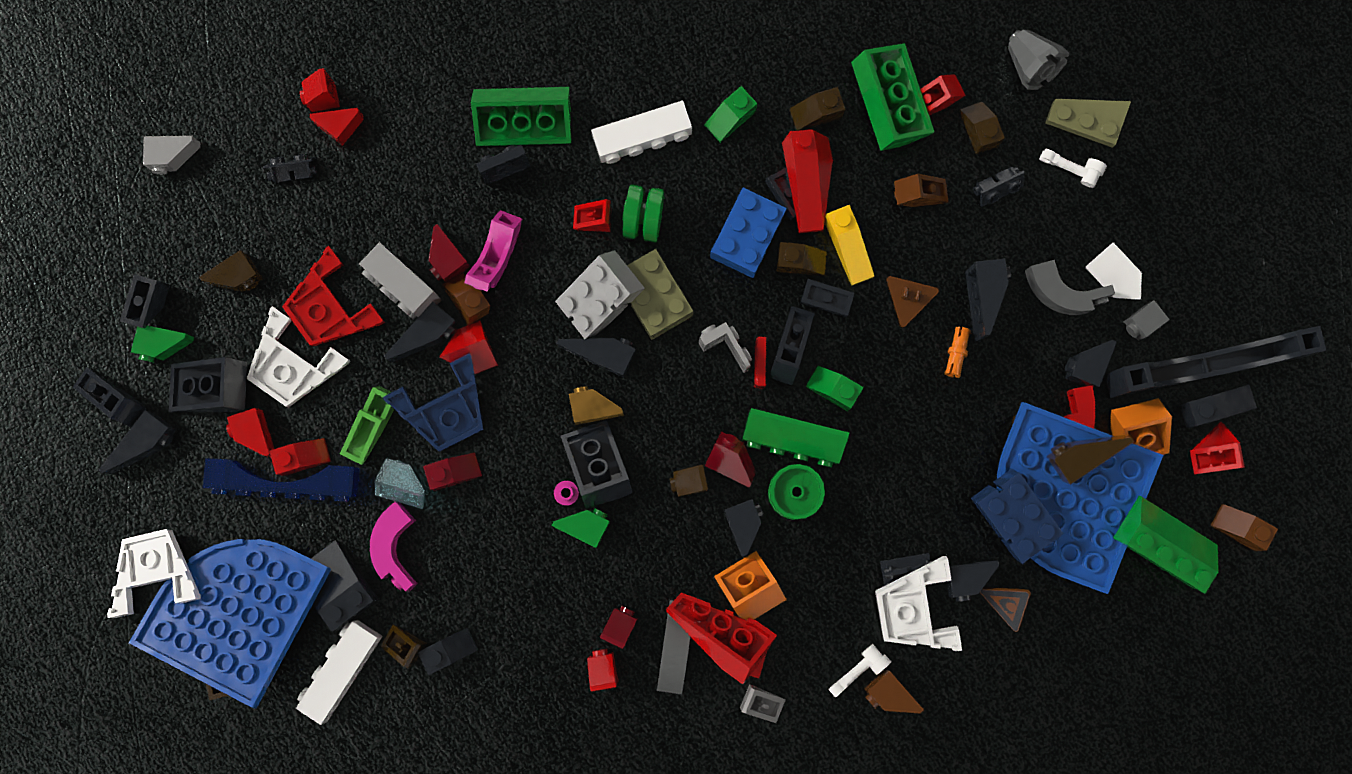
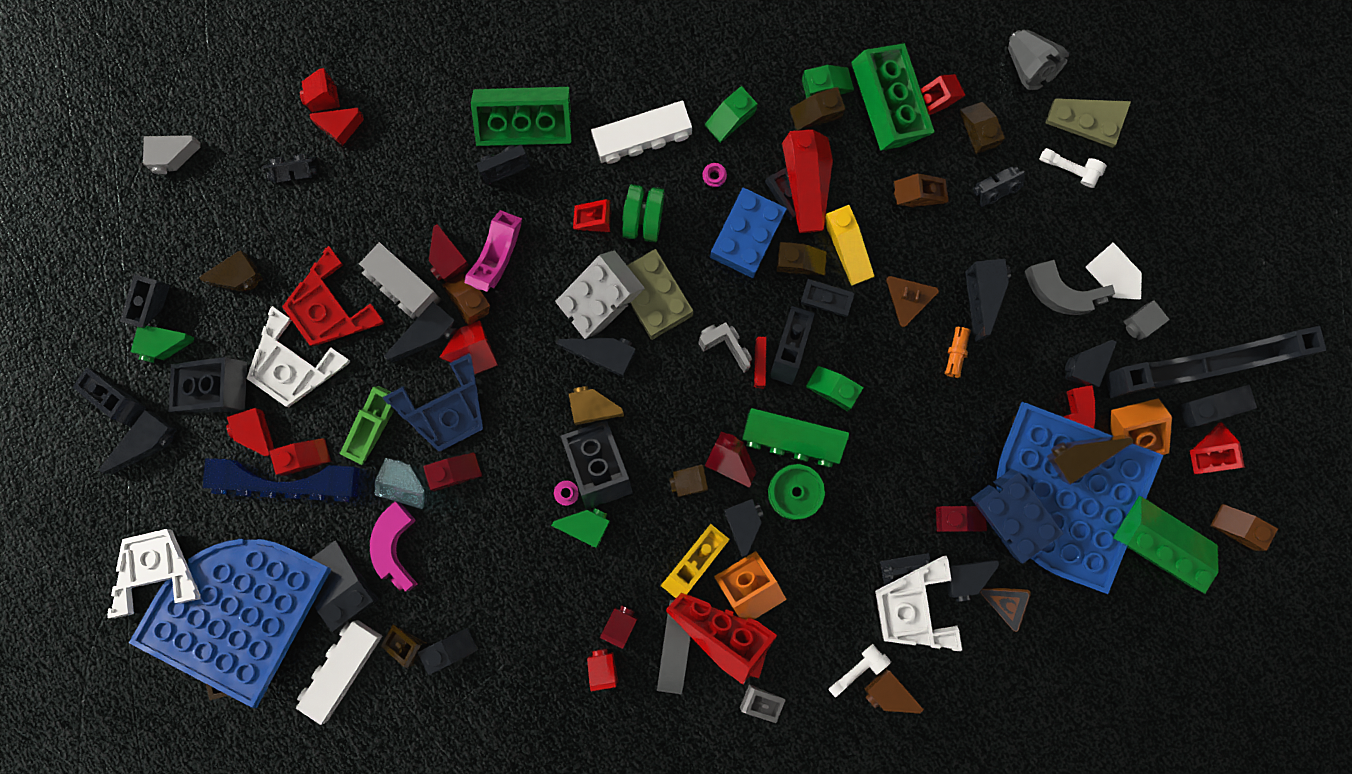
(695, 562): none -> yellow slope
(714, 167): none -> dark pink plate
(826, 78): none -> green slope
(960, 519): none -> dark red slope

